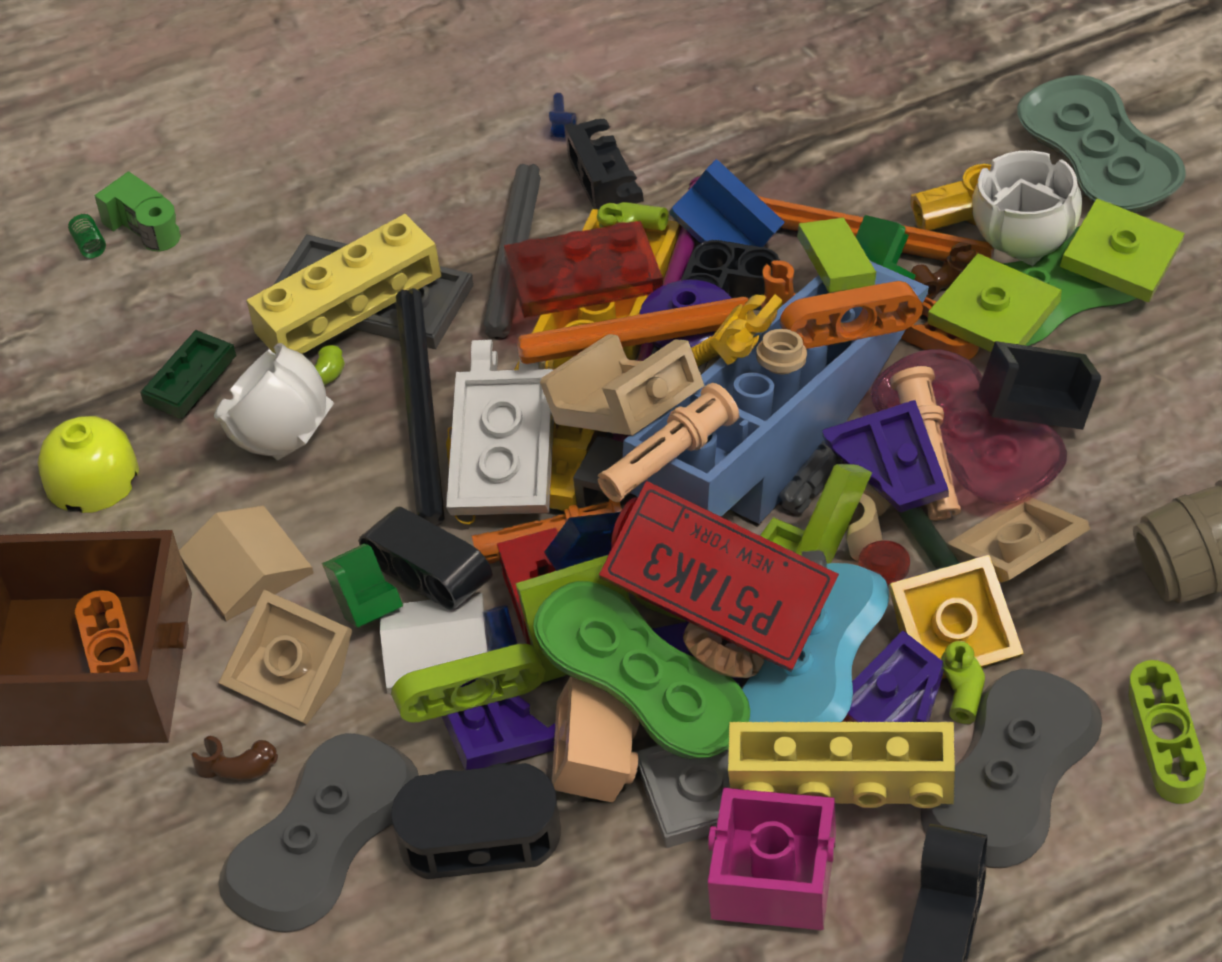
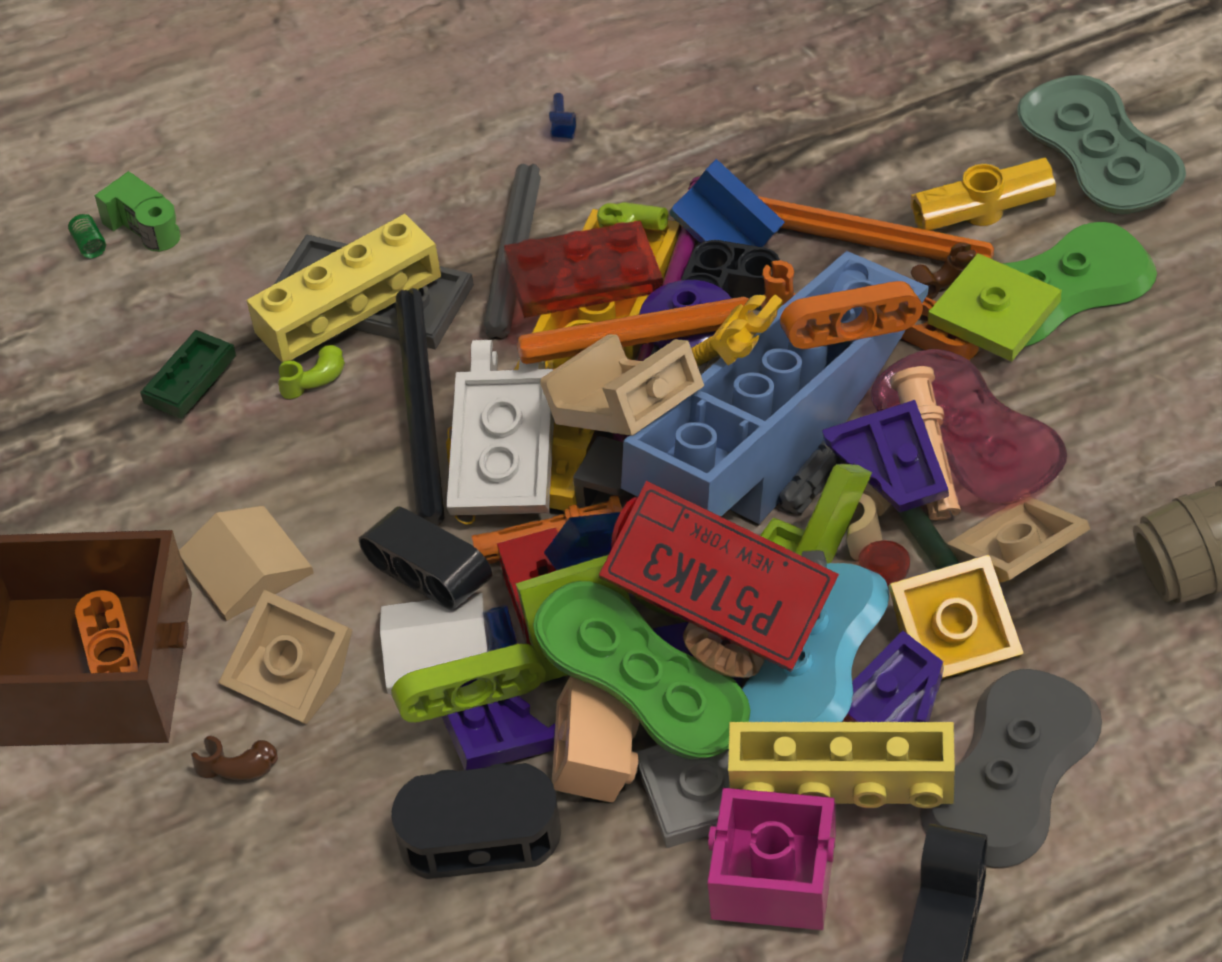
(87, 464): neon yellow cylinder -> none
(275, 404): white piece -> none
(299, 860): dark grey plate -> none
(361, 586): green panel -> none
(600, 165): black hinge -> none
(685, 430): light nougat pin -> none
(781, 351): tan plate -> none
(836, 254): lime tile -> none
(883, 243): green panel -> none
(965, 679): lime arm -> none
(1027, 204): white piece -> none
(1039, 385): black panel -> none
(1122, 250): lime plate -> none
(1161, 751): lime beam -> none

